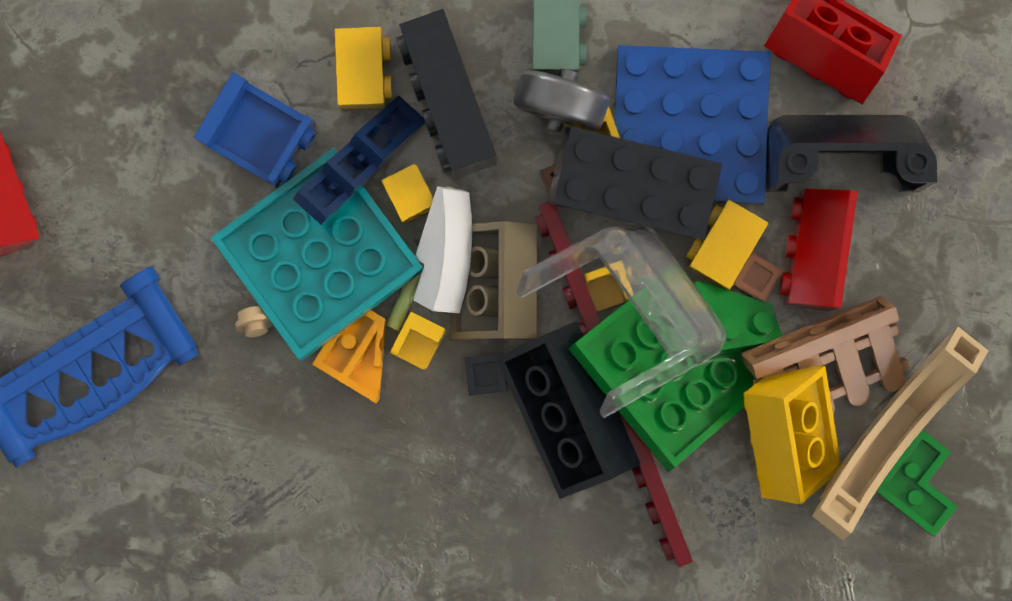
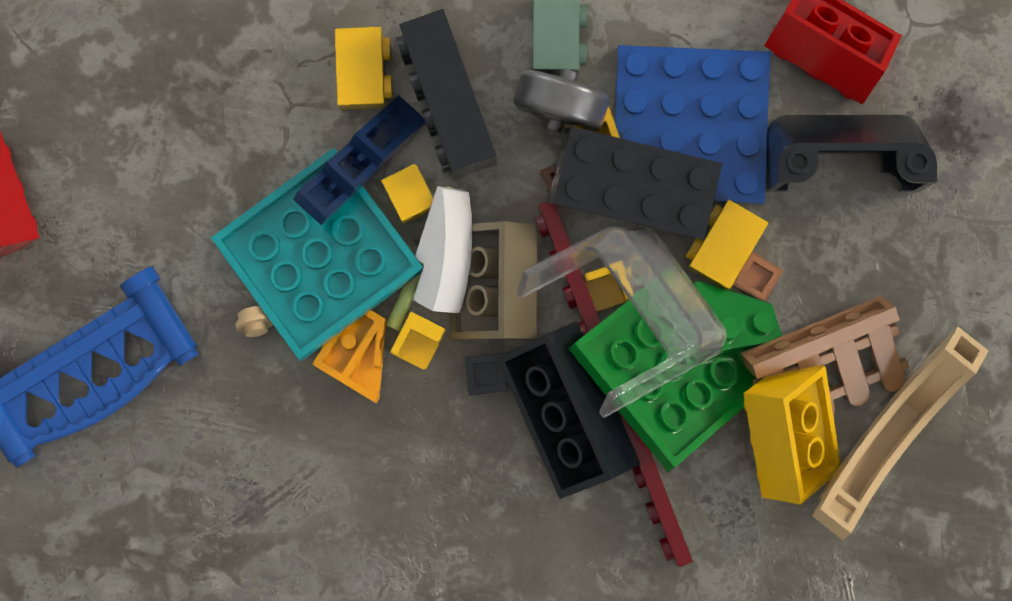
(256, 131): blue panel -> none
(818, 248): red slope -> none
(908, 484): green plate -> none

